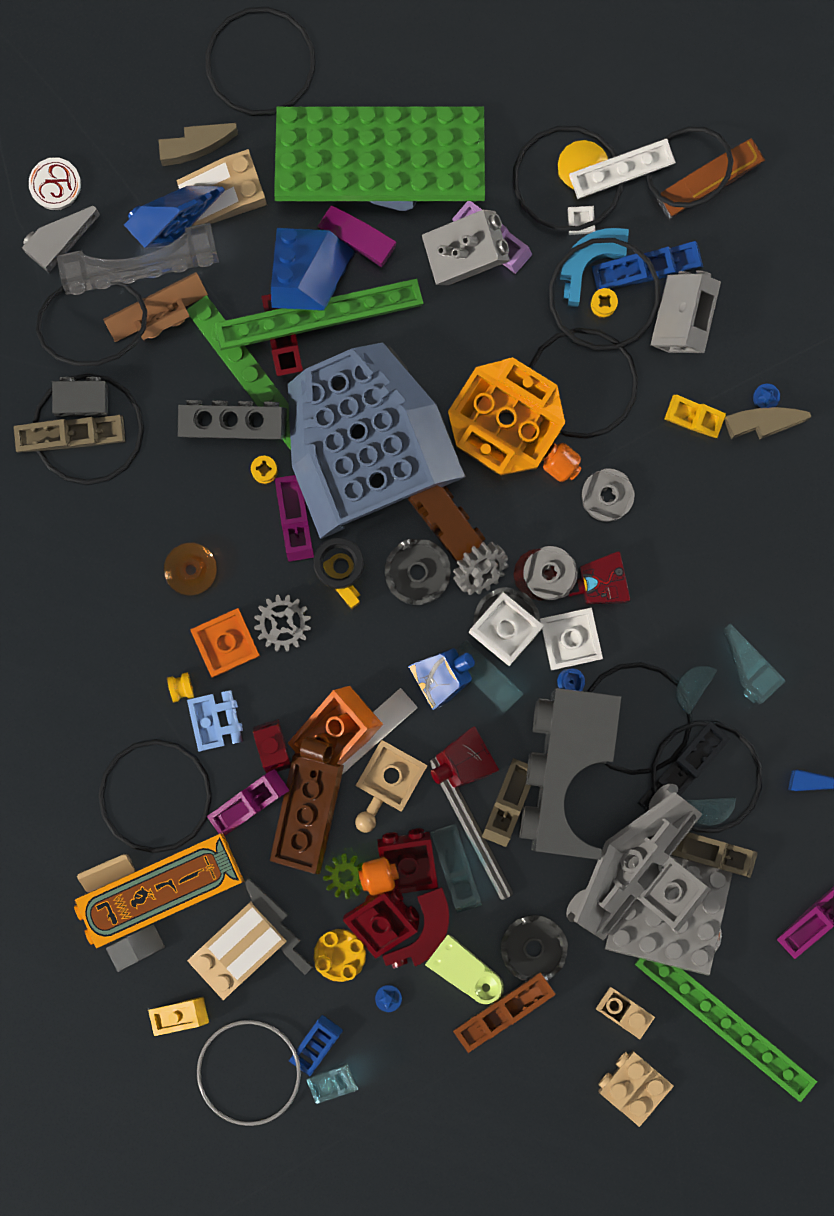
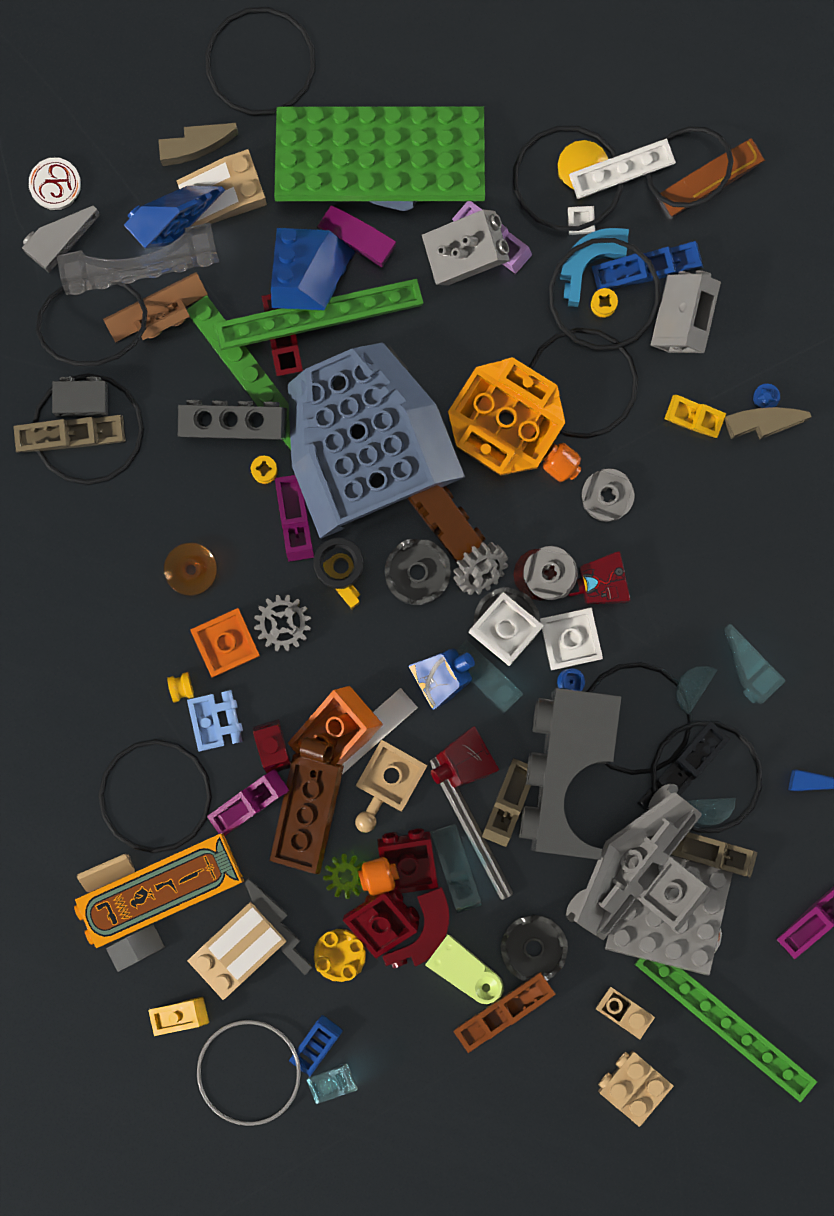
(388, 998): blue tile -> none

